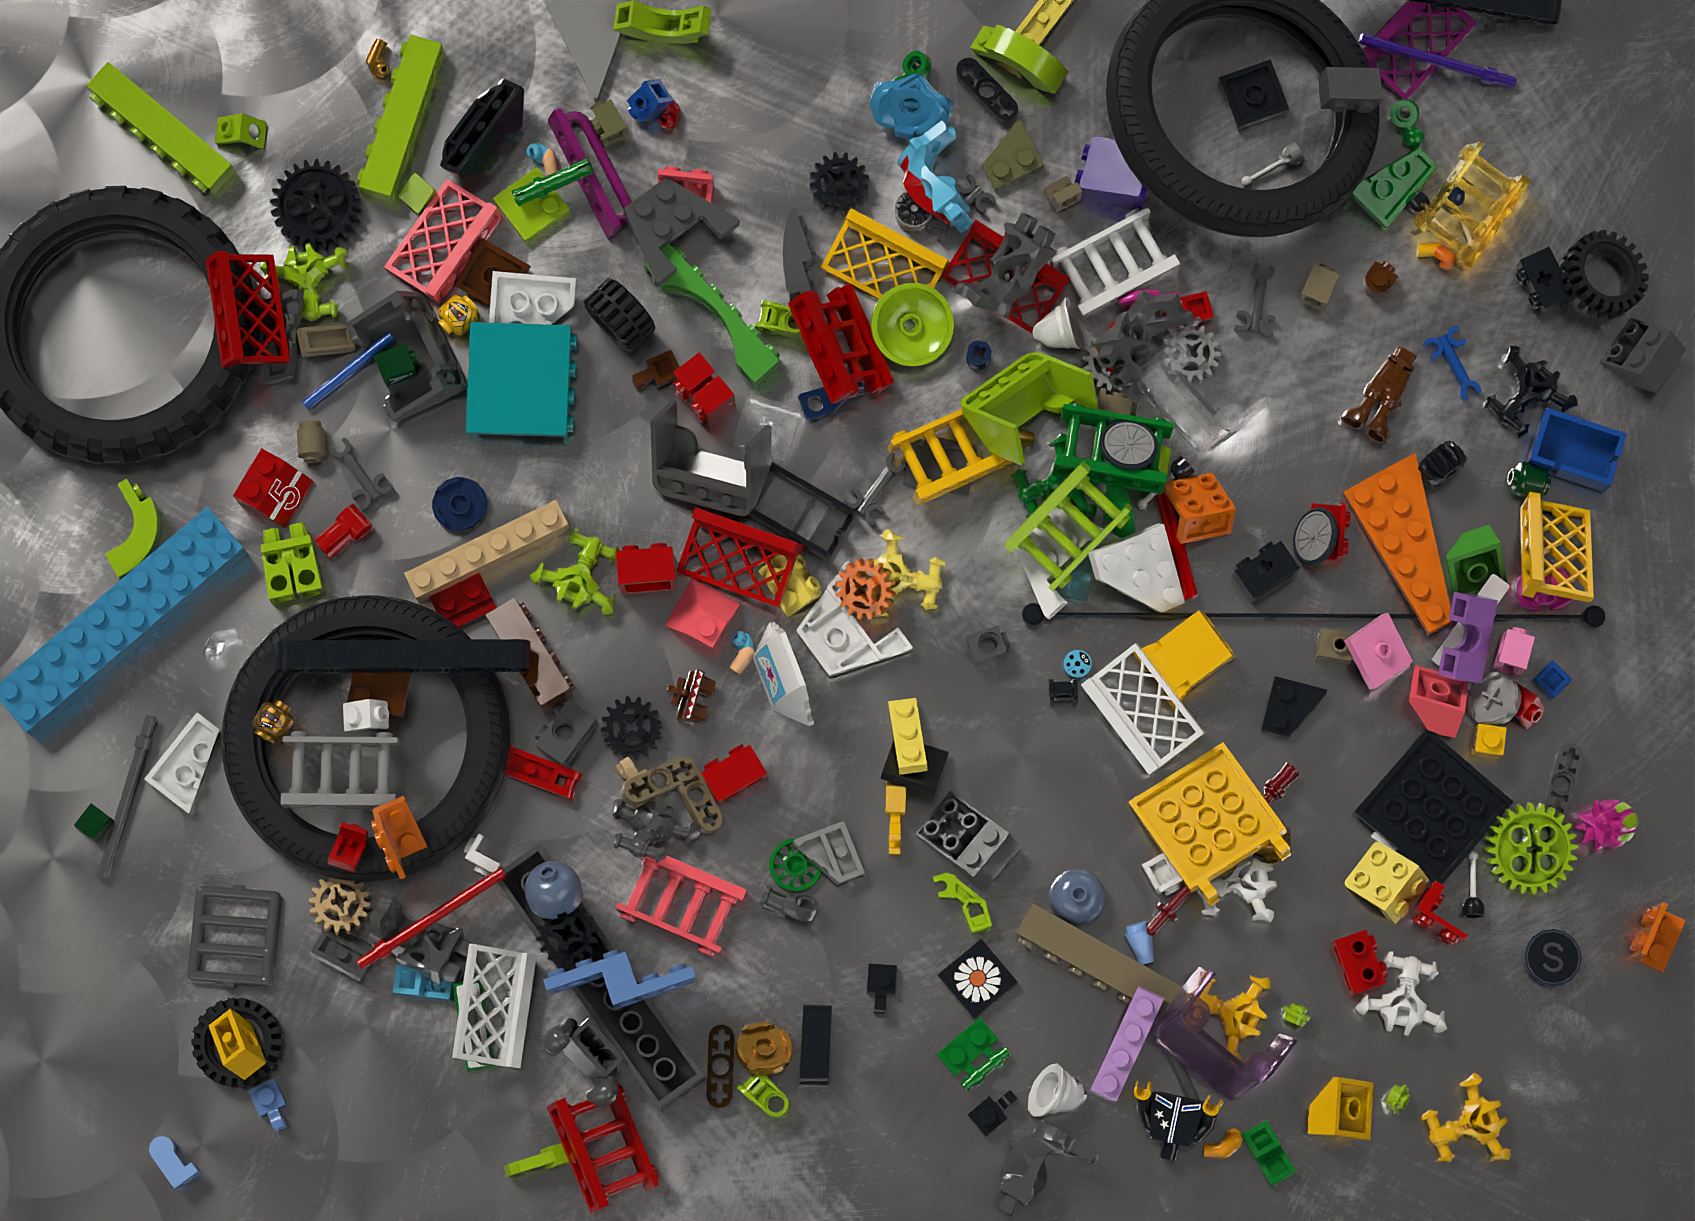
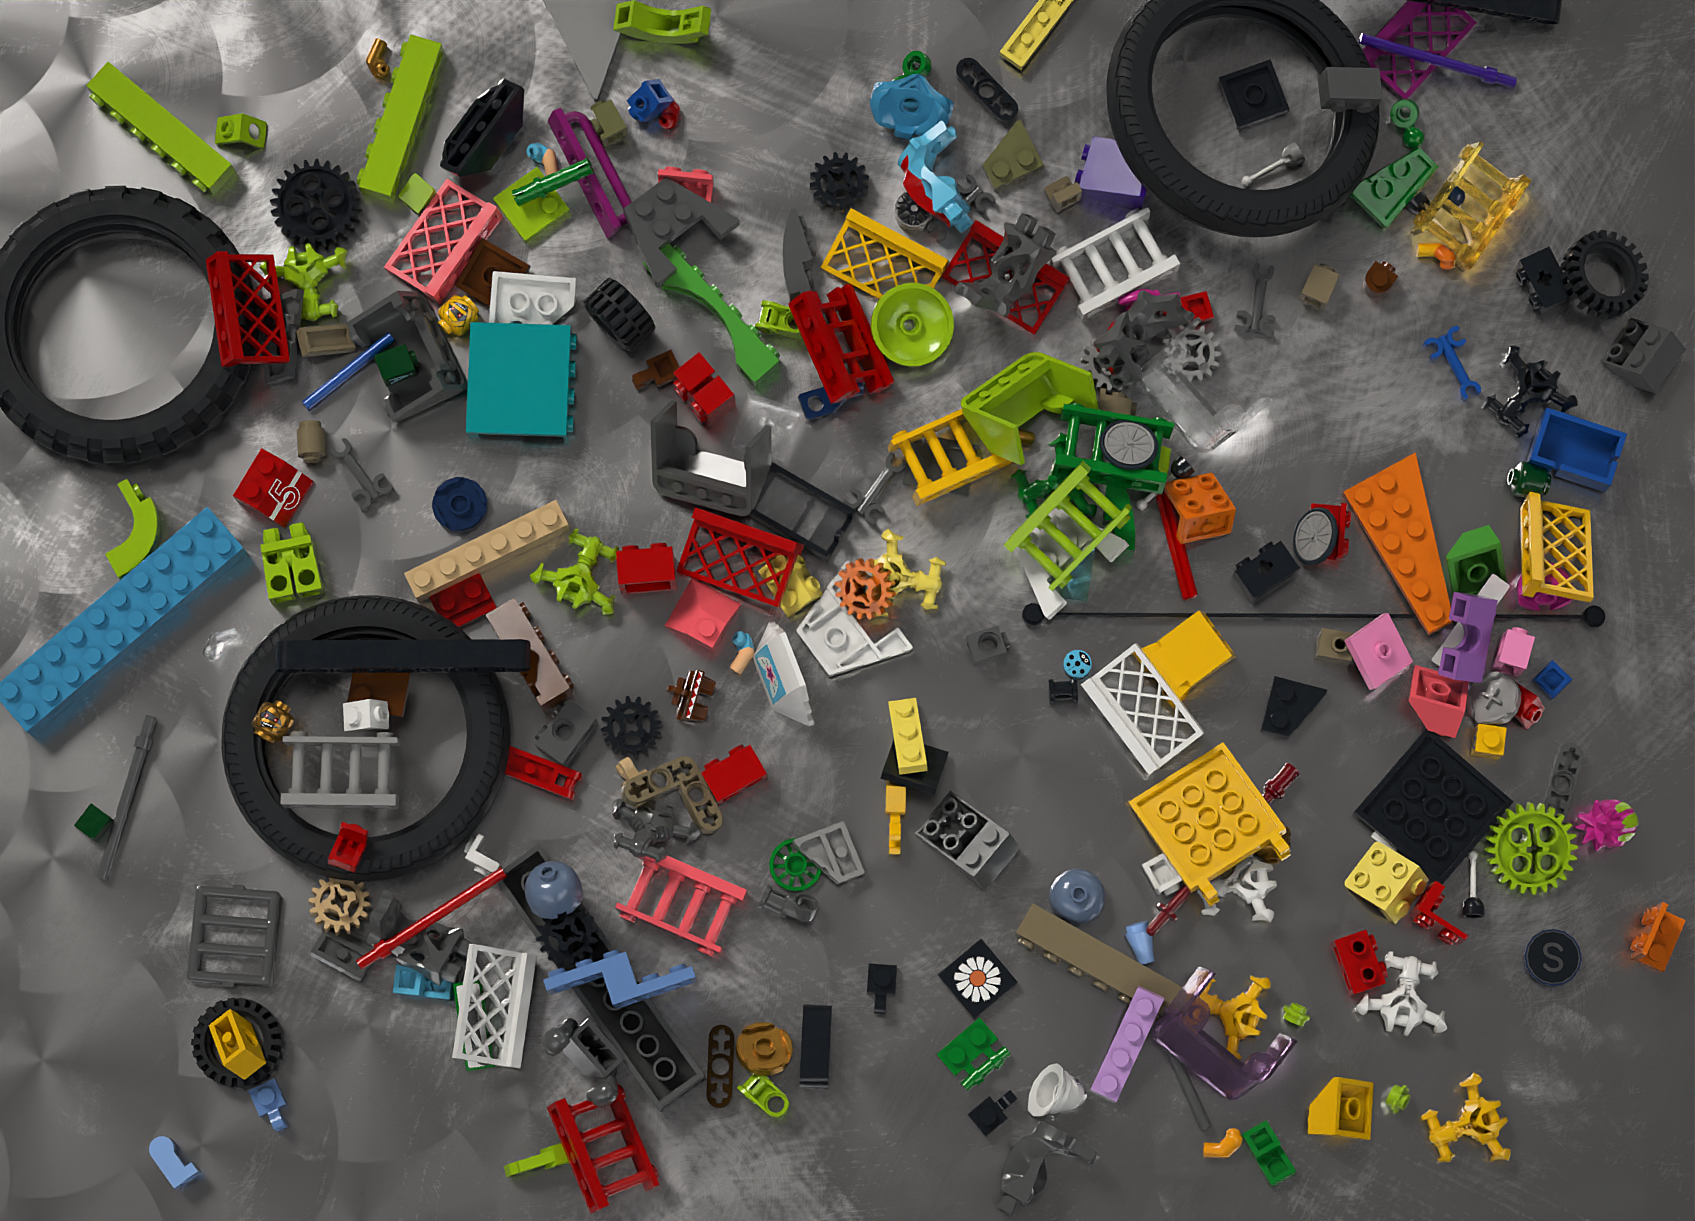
(184, 762): white wing -> none
(349, 526): red piece -> none
(397, 833): orange bracket -> none
(959, 891): lime piece -> none
(975, 363): dark blue bush -> none
(1021, 54): lime arch -> none
(1059, 328): white piece -> none
(1140, 568): white plate -> none
(1175, 1118): black torso -> none
(1386, 386): reddish brown piece -> none
(1442, 463): black gear -> none

